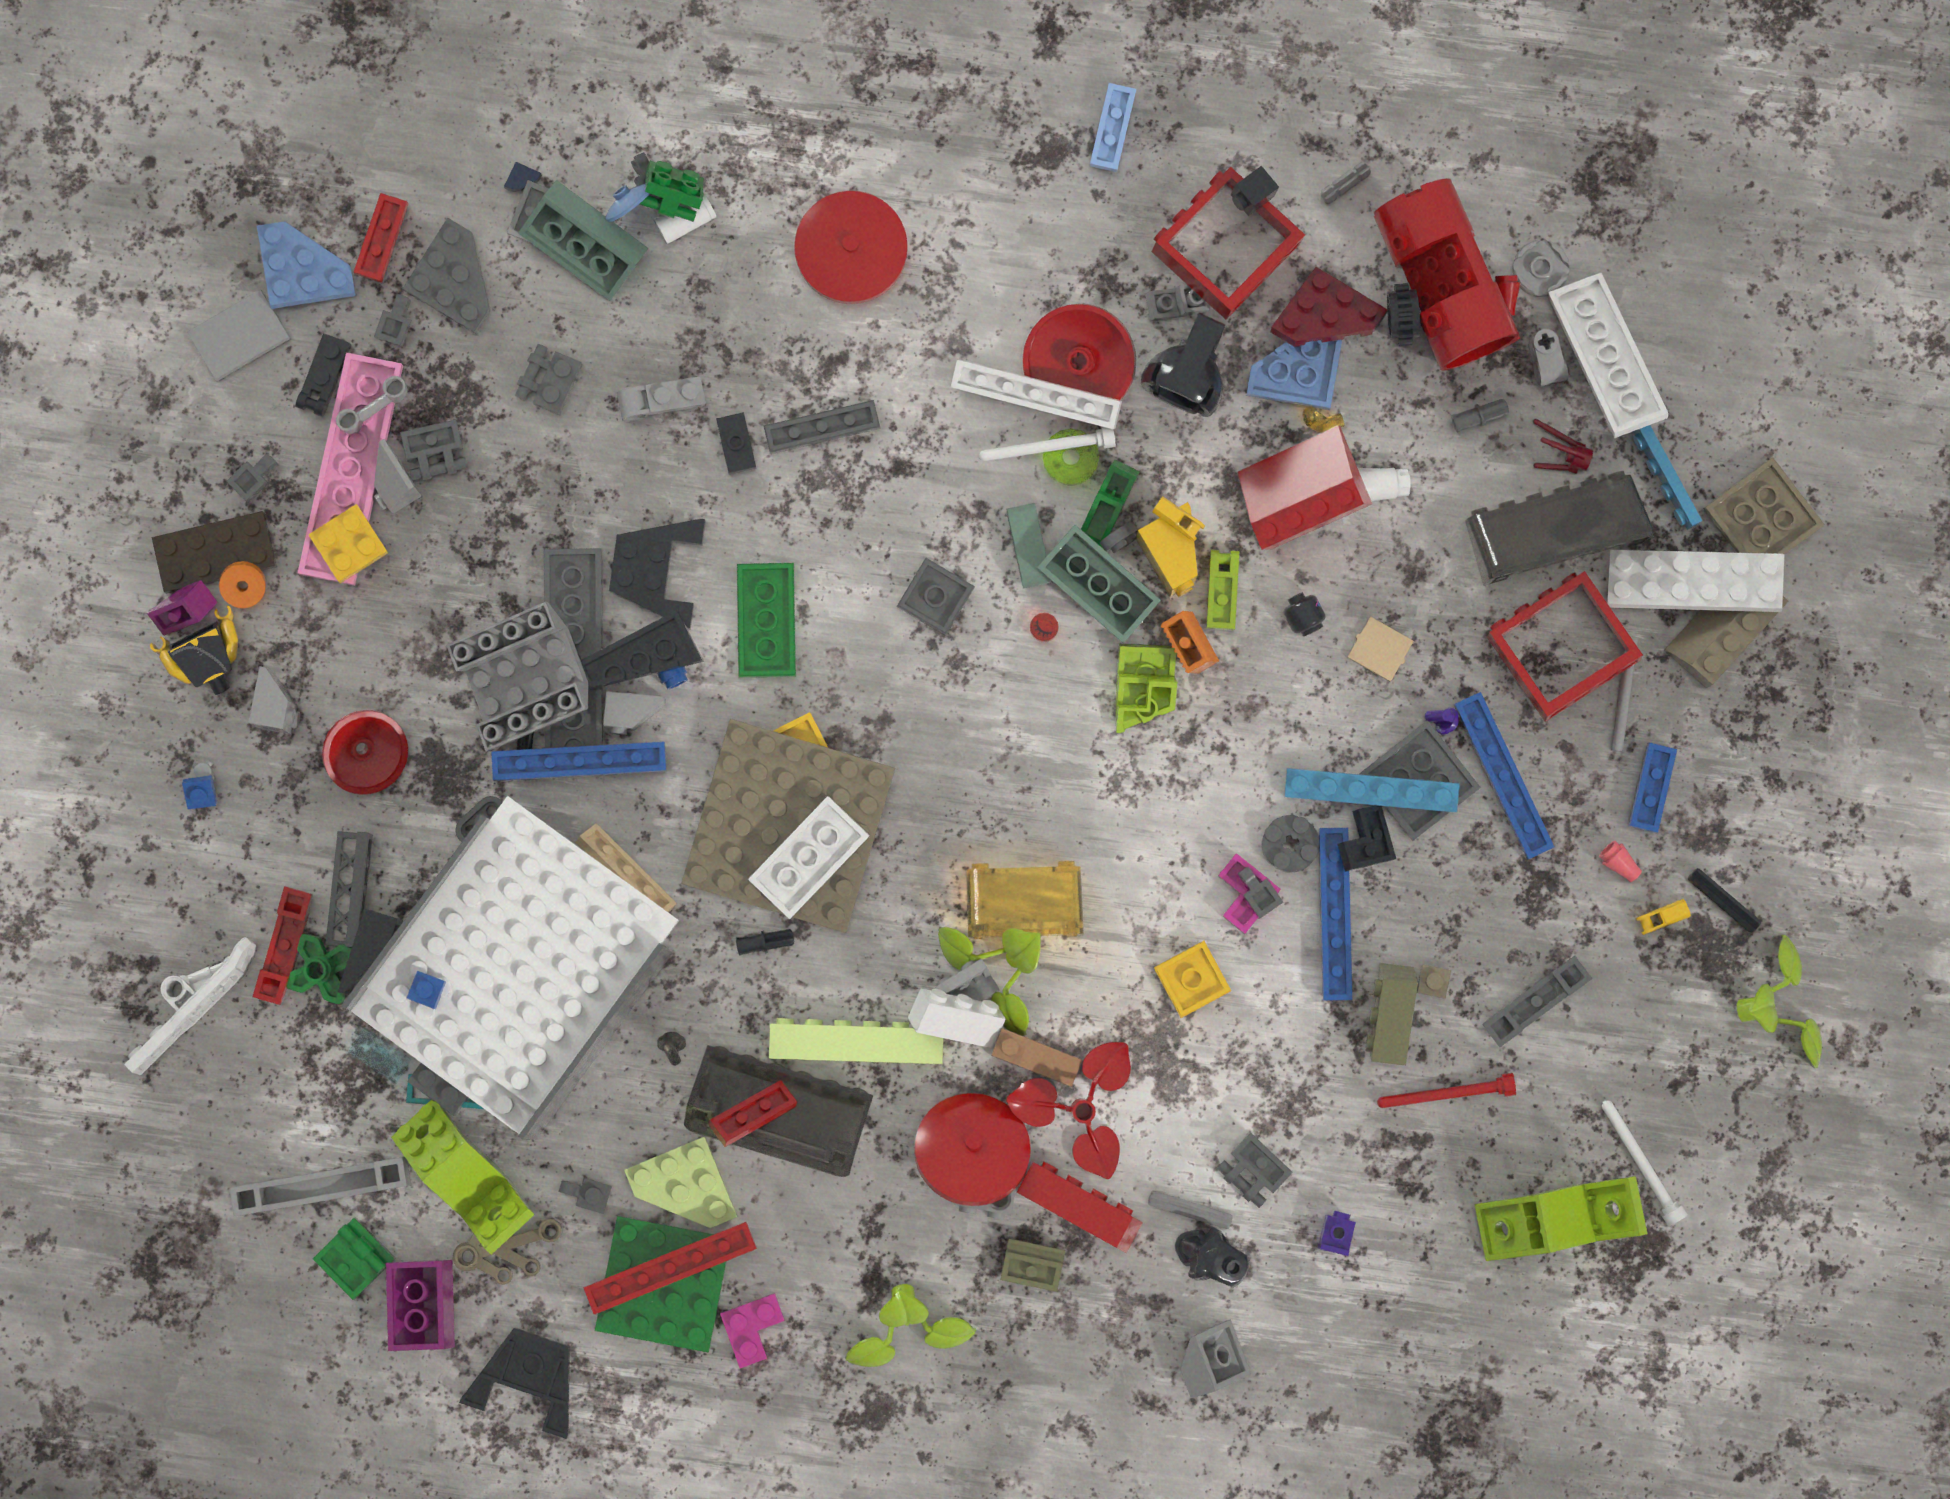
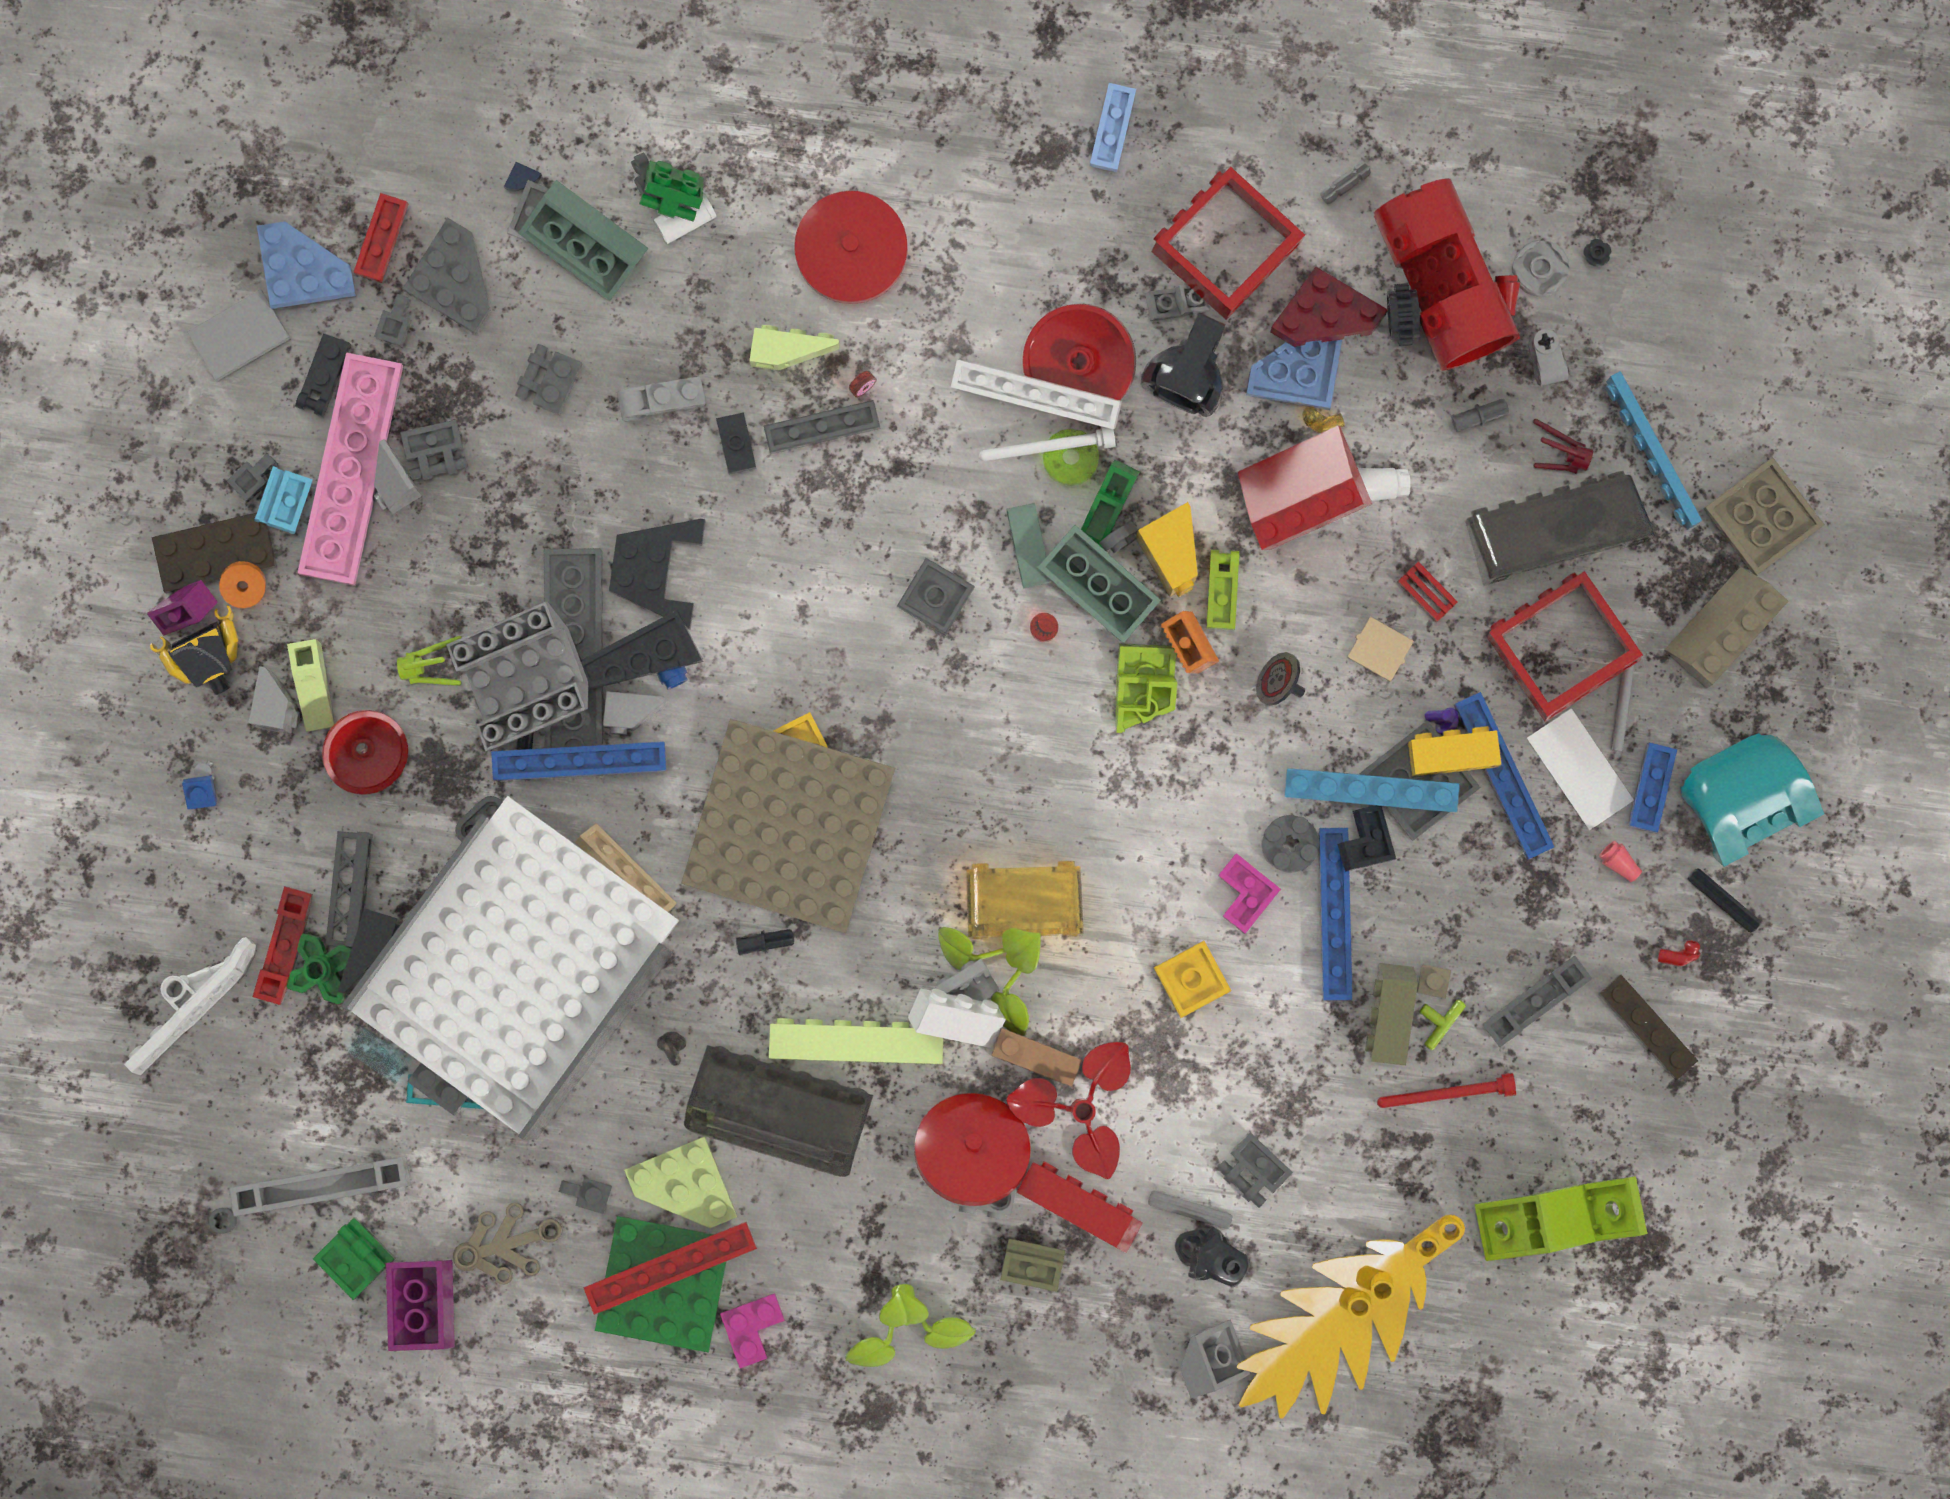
(213, 1221): none -> dark grey bush
(283, 500): none -> medium azure plate
(311, 684): none -> yellowish green slope
(348, 543): yellow plate -> none
(352, 422): light grey bar -> none
(413, 665): none -> lime plant
(426, 990): blue plate -> none
(462, 1176): lime bracket -> none
(531, 1366): black wing -> none
(625, 201): medium blue dish -> none
(752, 1113): red plate -> none
(766, 620): green tile -> none
(784, 349): none -> yellowish green slope
(809, 857): white plate -> none
(862, 383): none -> clear red tile
(1173, 515): yellow bar -> none
(1254, 191): black brick -> none
(1261, 895): dark grey plate -> none
(1279, 679): none -> shield
(1304, 614): black head -> none
(1328, 1241): dark purple brick -> none
(1342, 1317): none -> yellow plant
(1435, 584): none -> red tile
(1442, 1022): none -> lime piece
(1454, 752): none -> yellow brick
(1580, 769): none -> white sticker
(1592, 258): none -> black plate
(1608, 355): white plate -> none
(1648, 1027): none -> dark brown plate
(1667, 915): yellow bar -> none
(1671, 1210): white piece -> none
(1680, 958): none -> red arm
(1696, 580): white plate -> none
(1750, 794): none -> teal piece
(1763, 1007): lime plant -> none

